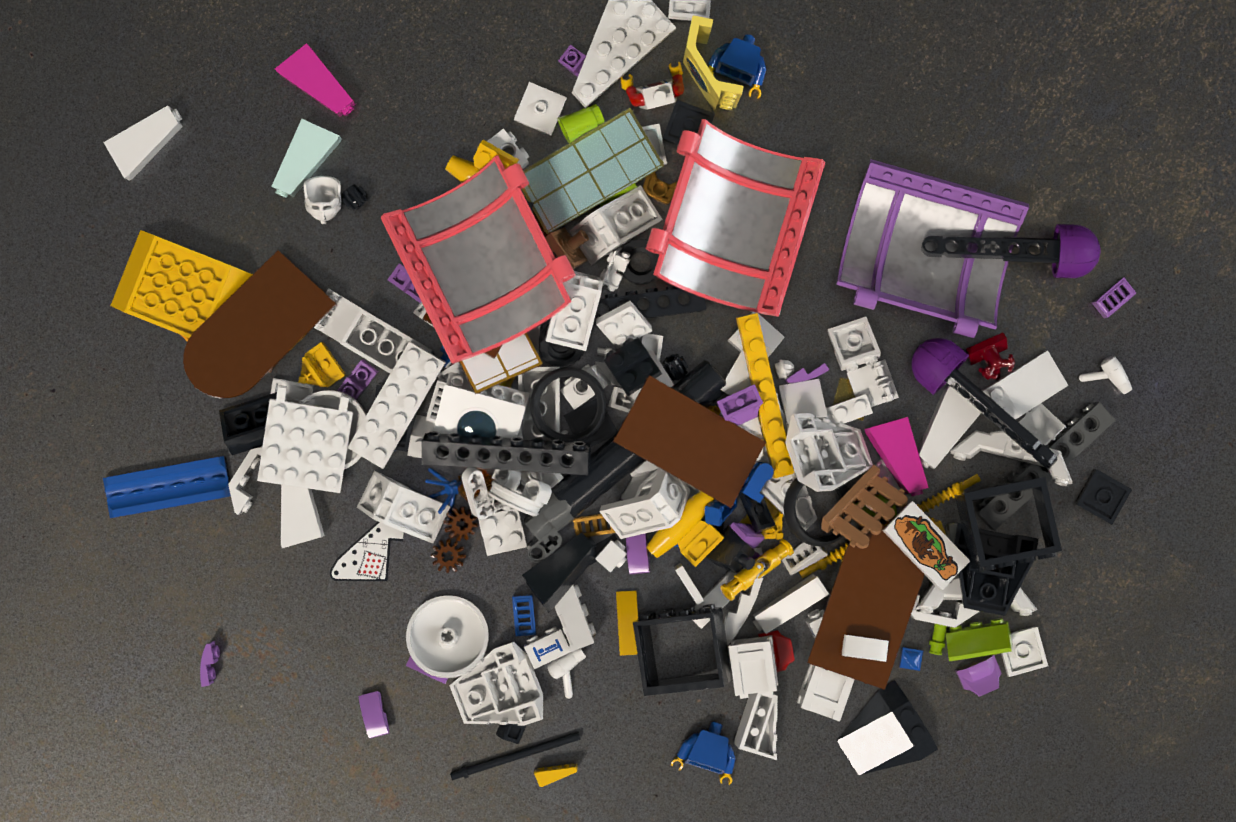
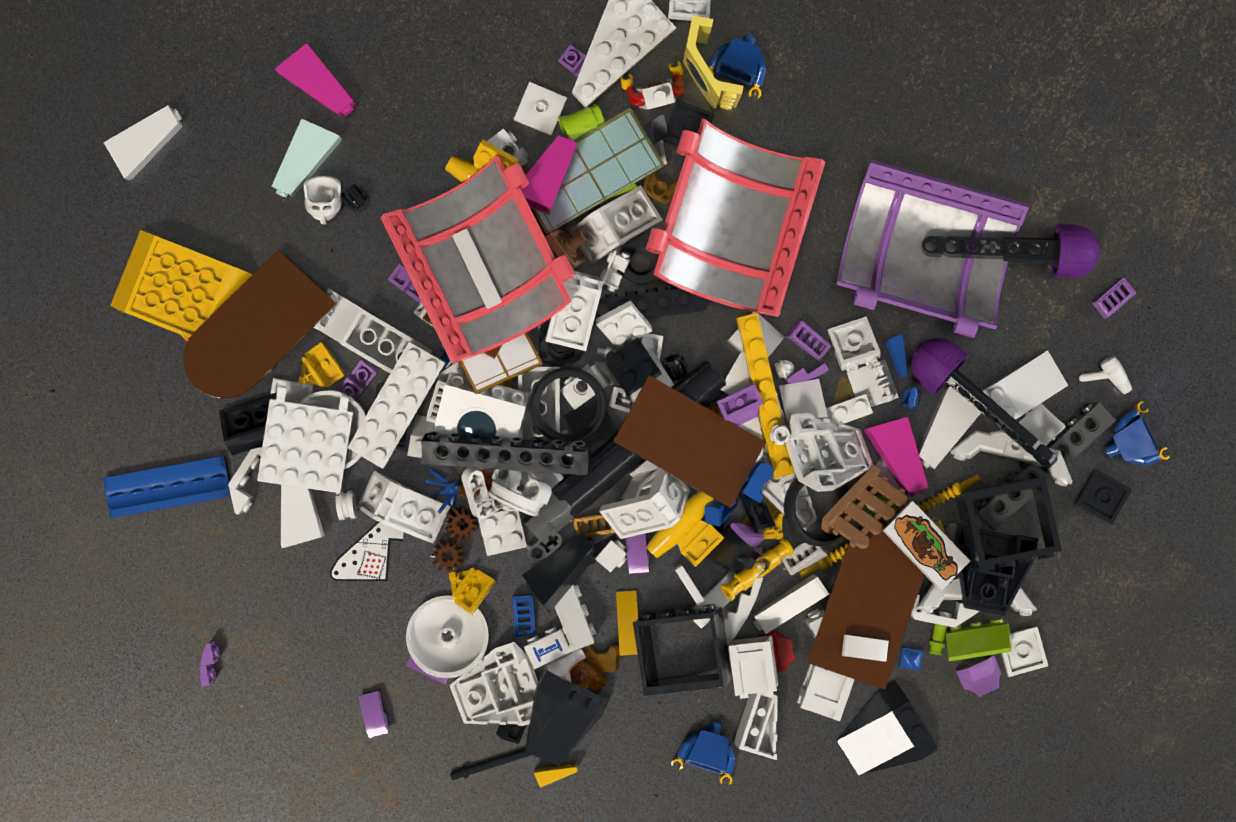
(346, 505): none -> white wheel
(470, 588): none -> yellow slope
(477, 268): none -> white sticker
(548, 174): none -> dark pink slope
(561, 717): none -> black wedge
(589, 676): none -> clear orange piece
(603, 661): none -> pearl gold piece
(656, 129): none -> black slope
(785, 435): none -> white plate
(795, 328): none -> medium lavender slope
(897, 352): none -> blue slope
(911, 398): none -> blue slope
(989, 351): dark red piece -> none
(1135, 439): none -> blue torso

